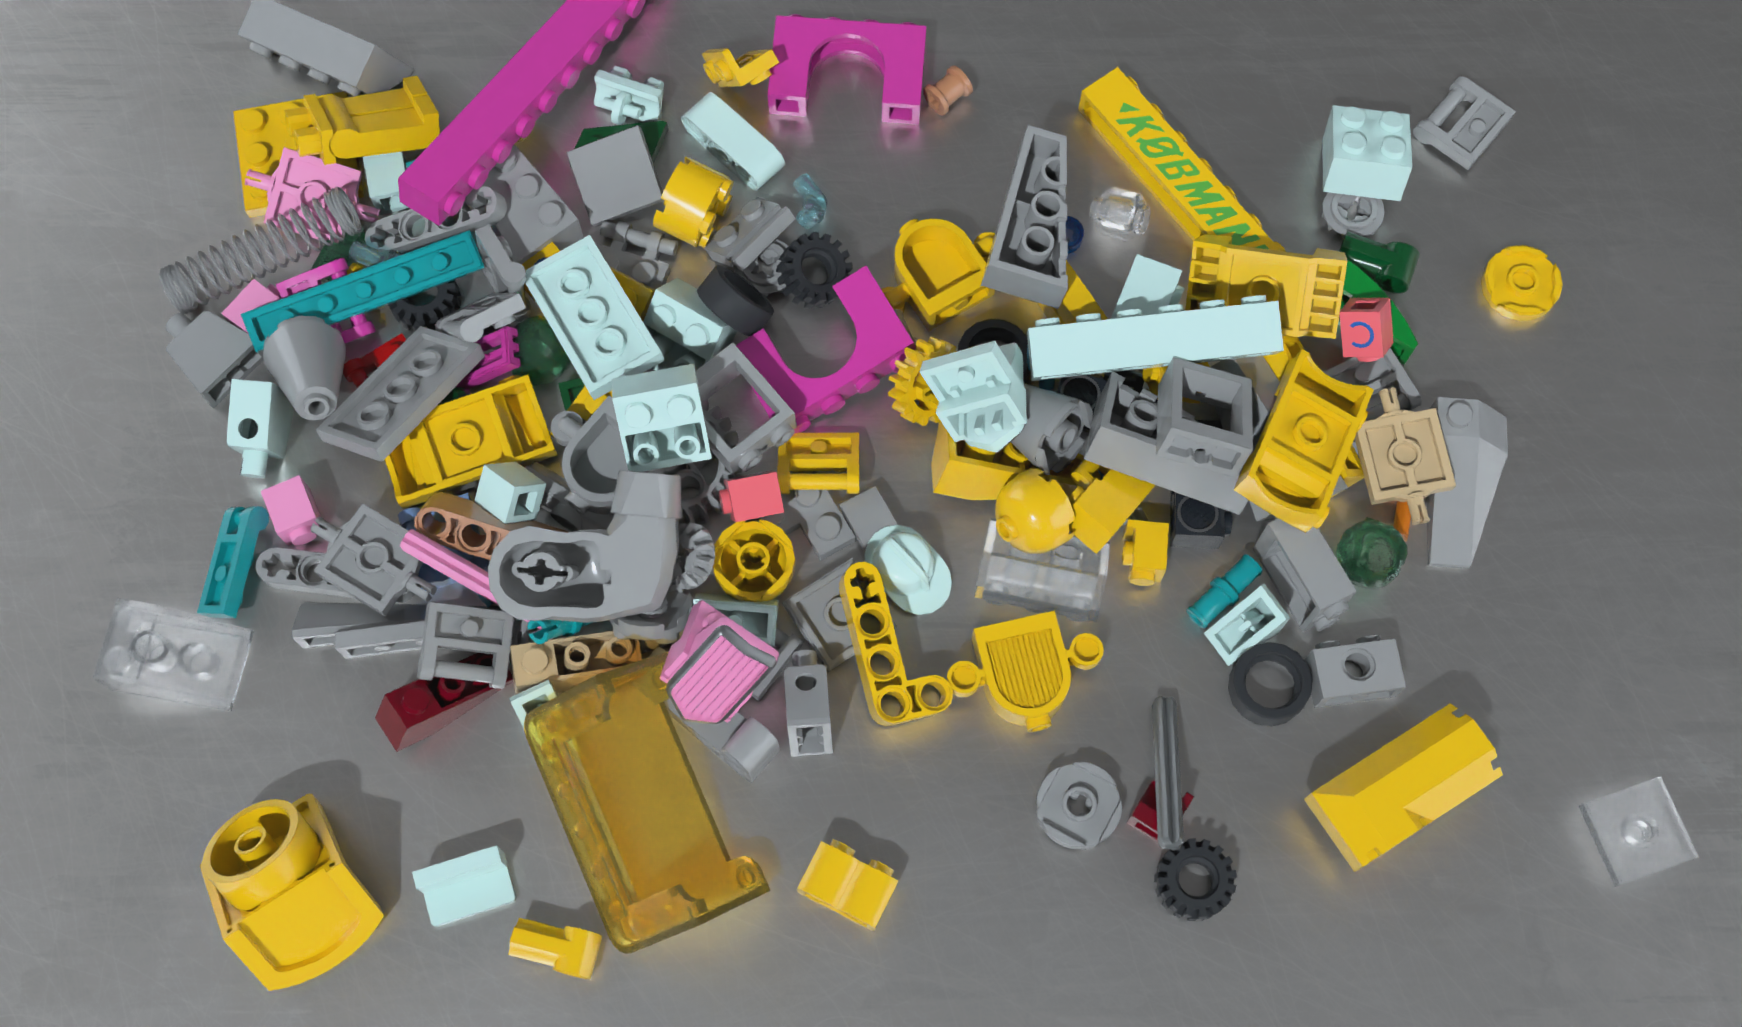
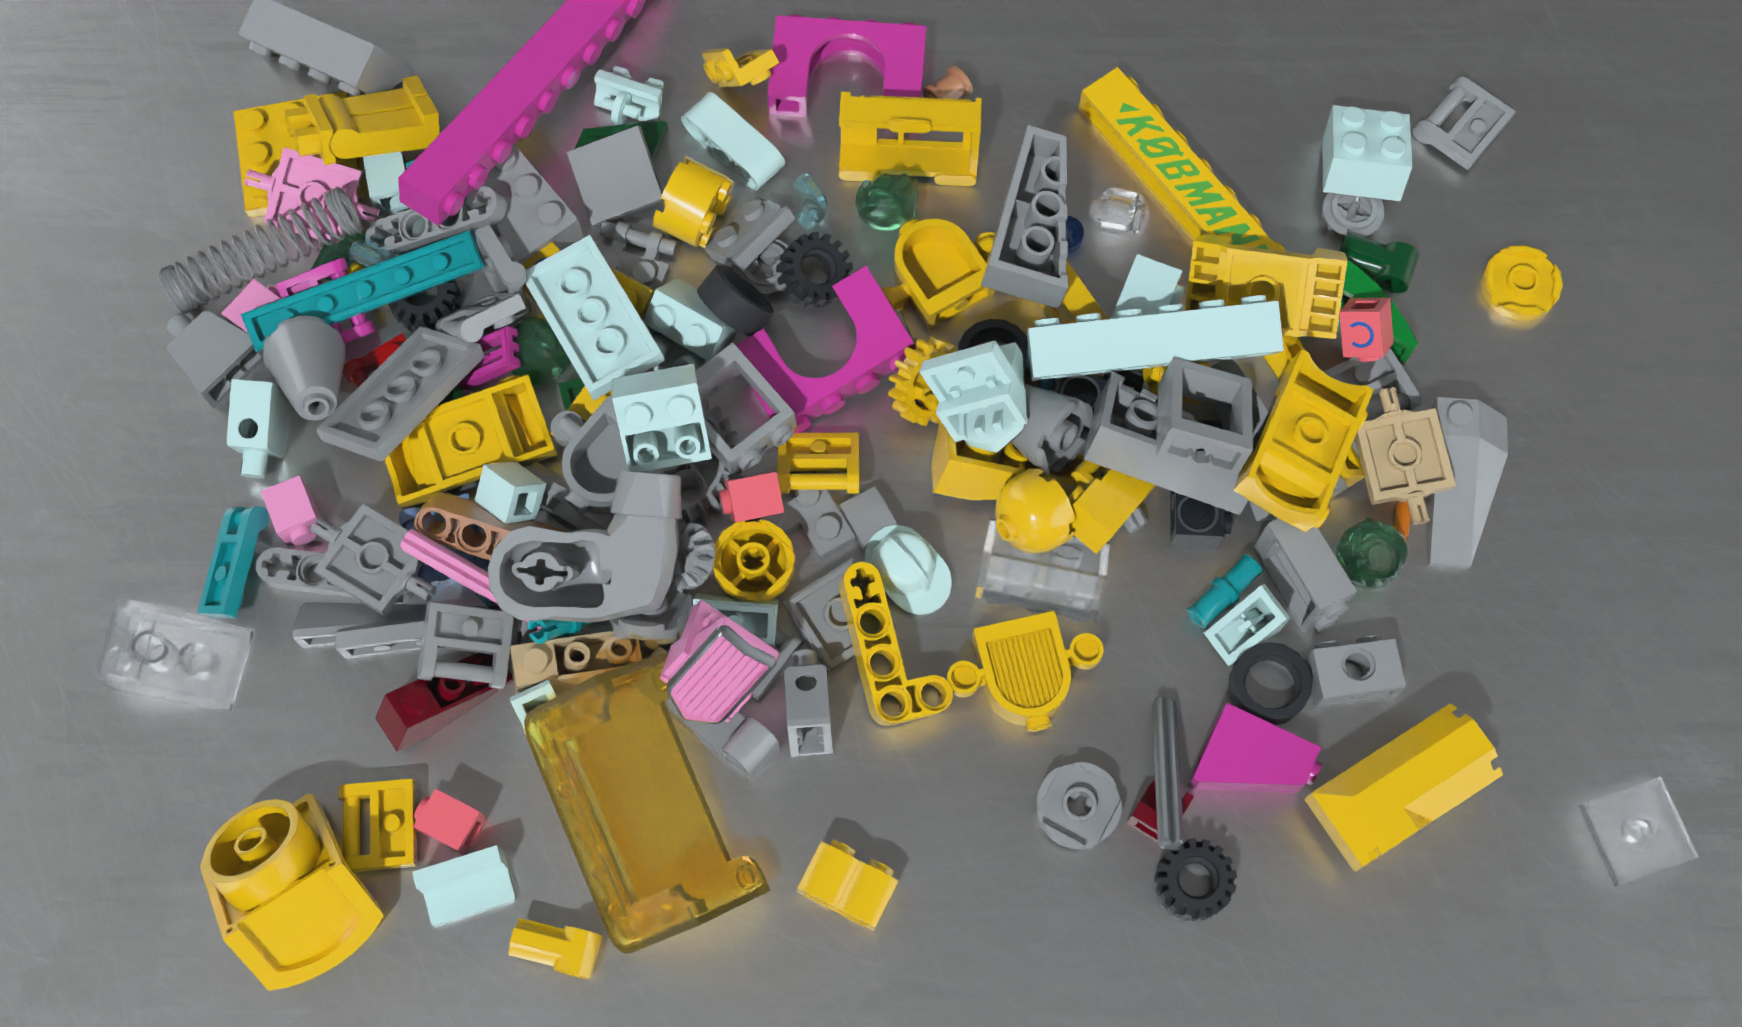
(391, 824): none -> yellow plate
(449, 821): none -> coral brick
(868, 157): none -> yellow piece
(887, 202): none -> clear green hair
(1145, 551): yellow brick -> none
(1253, 757): none -> dark pink slope

